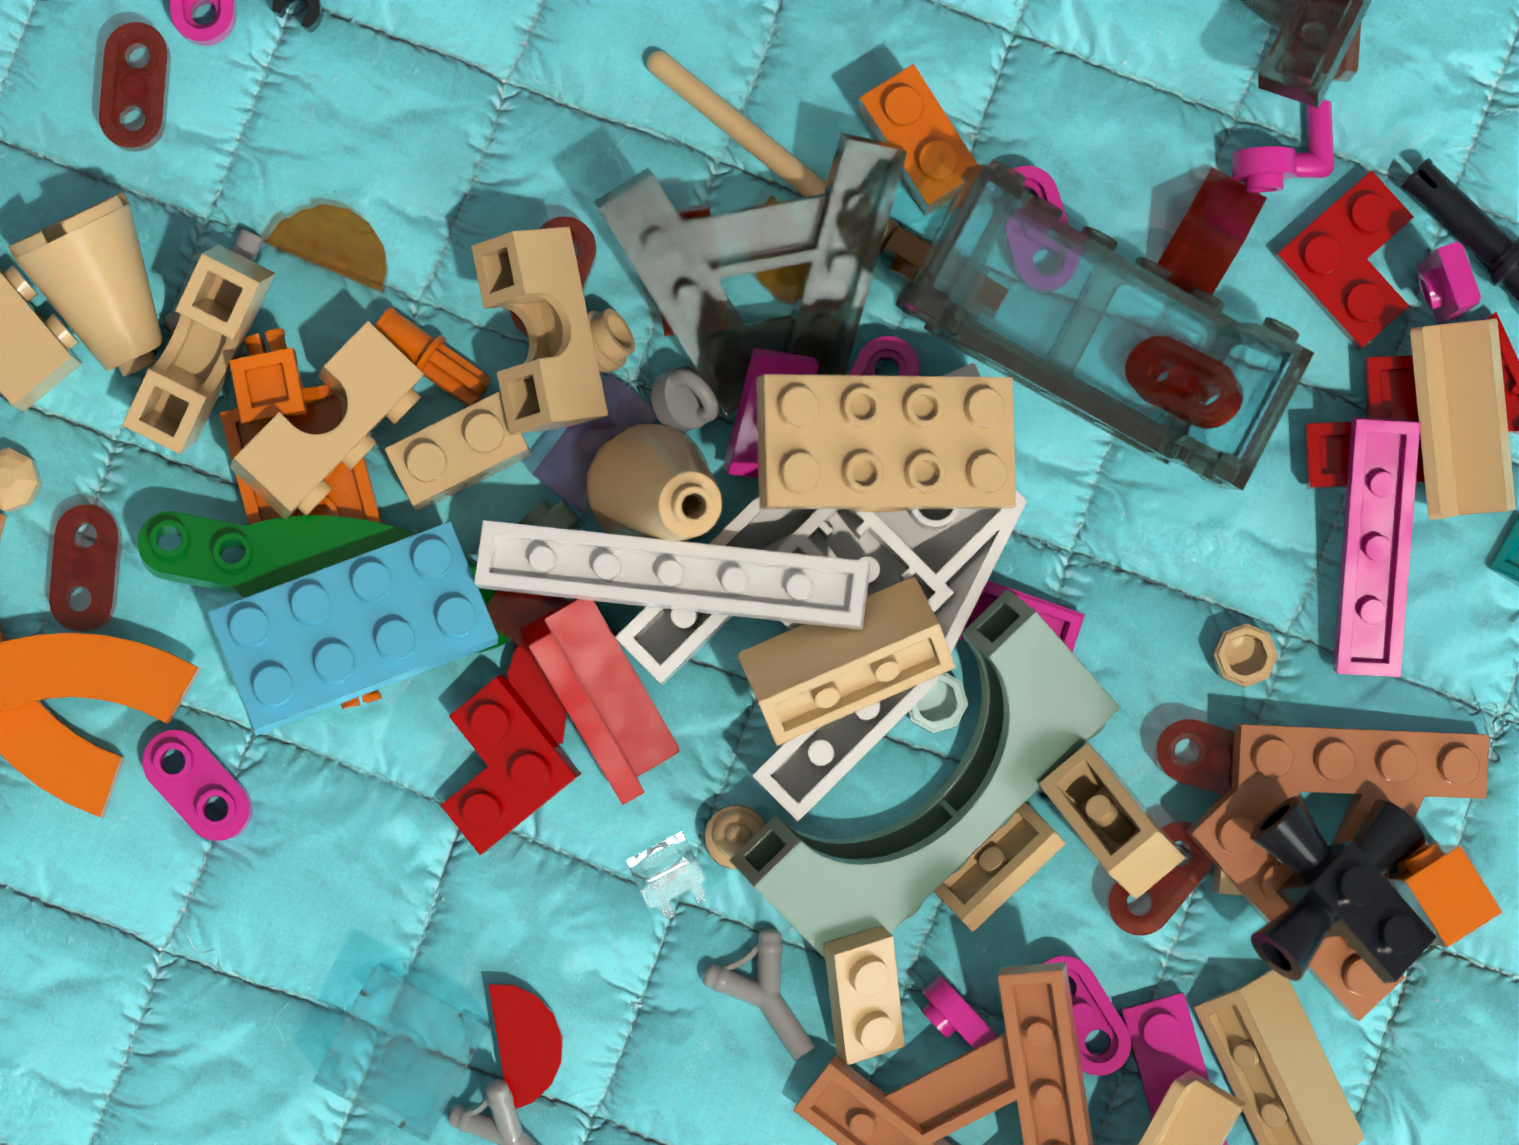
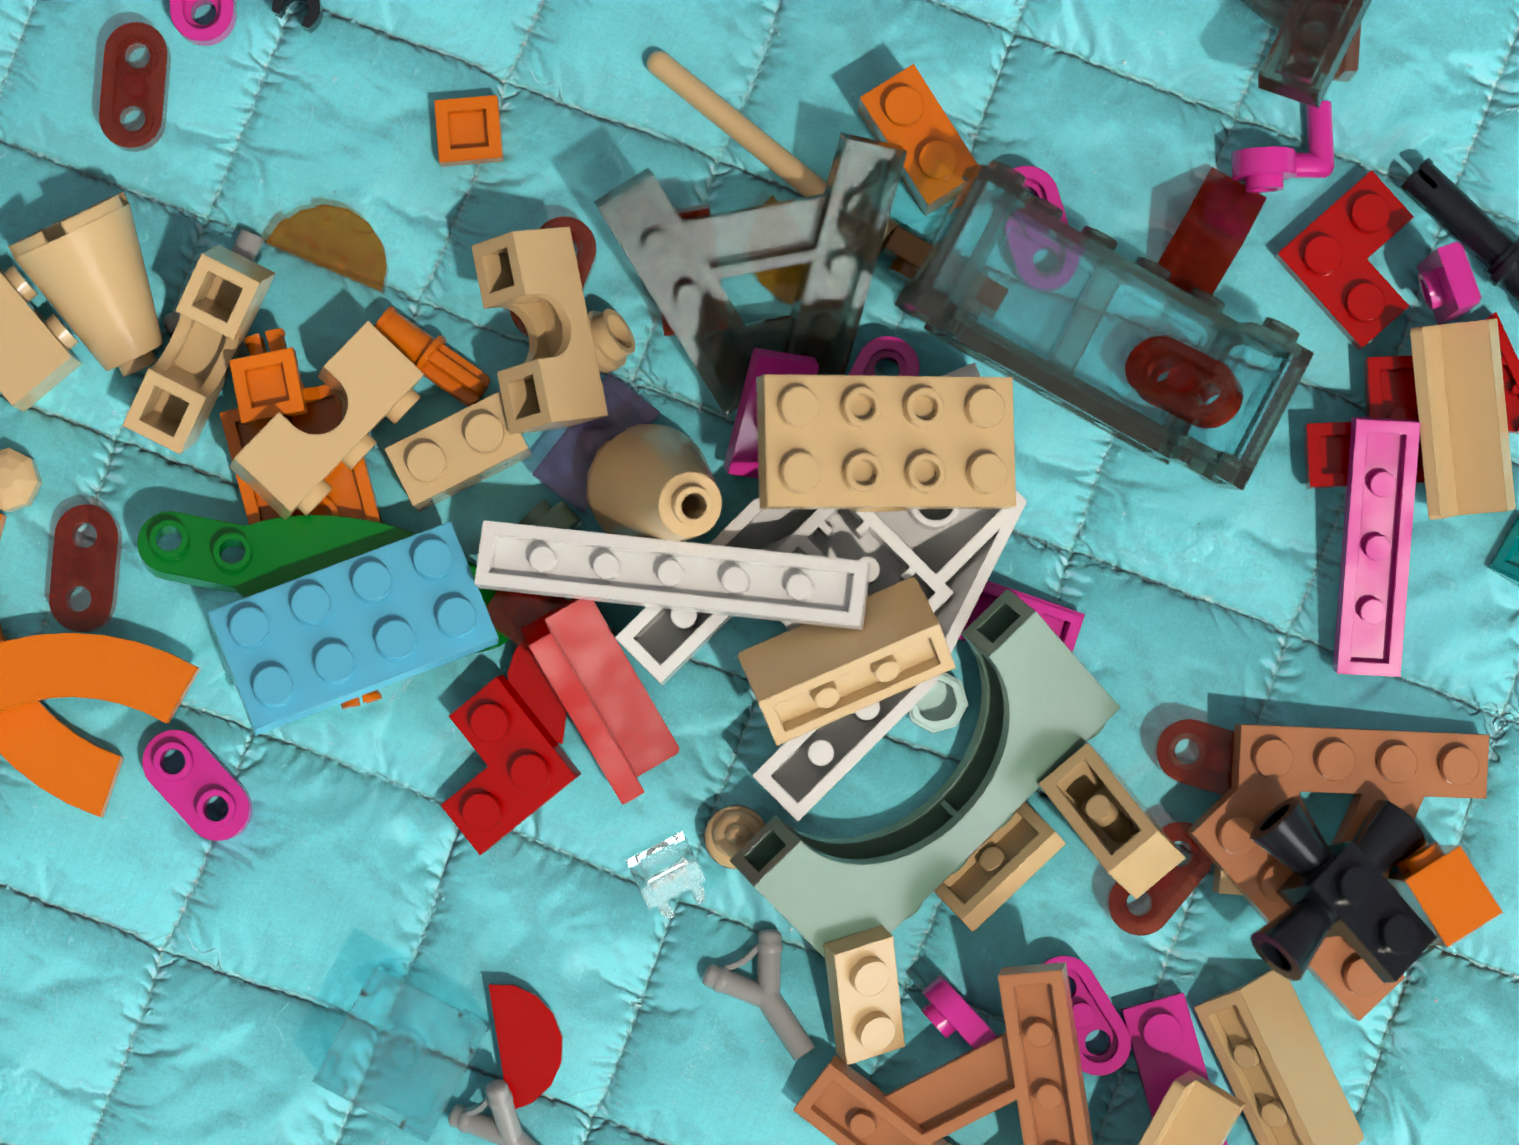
(469, 130): none -> orange tile
(683, 399): light grey tile -> none
(1244, 655): tan tile -> none

